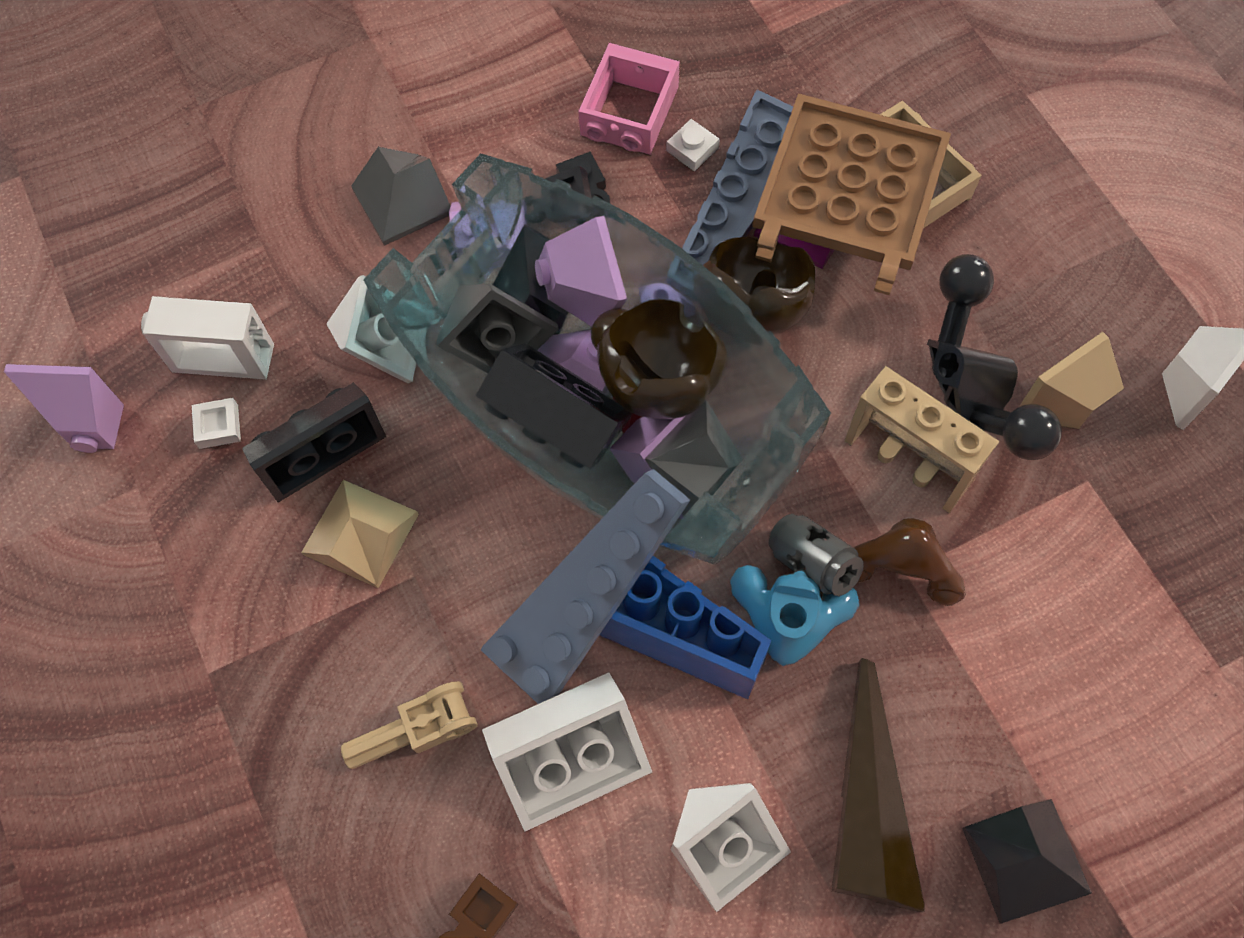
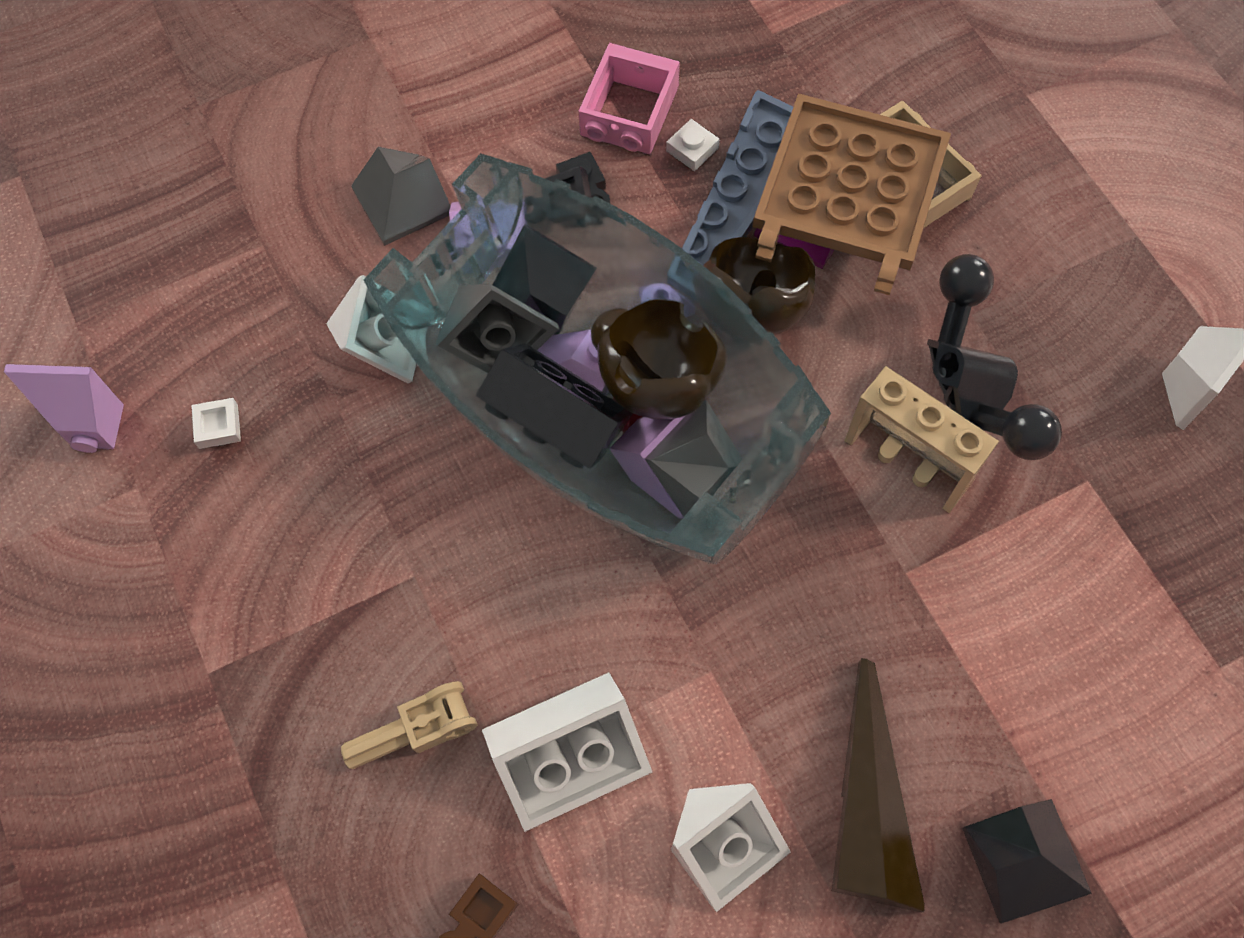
(208, 337): white window -> none
(314, 441): black slope -> none
(360, 533): tan slope -> none
(572, 606): sand blue wing -> none
(582, 271): lavender slope -> none
(688, 631): blue wedge -> none
(790, 611): dark azure head -> none
(829, 562): dark grey piece -> none
(914, 552): reddish brown head -> none
(1078, 383): tan slope -> none

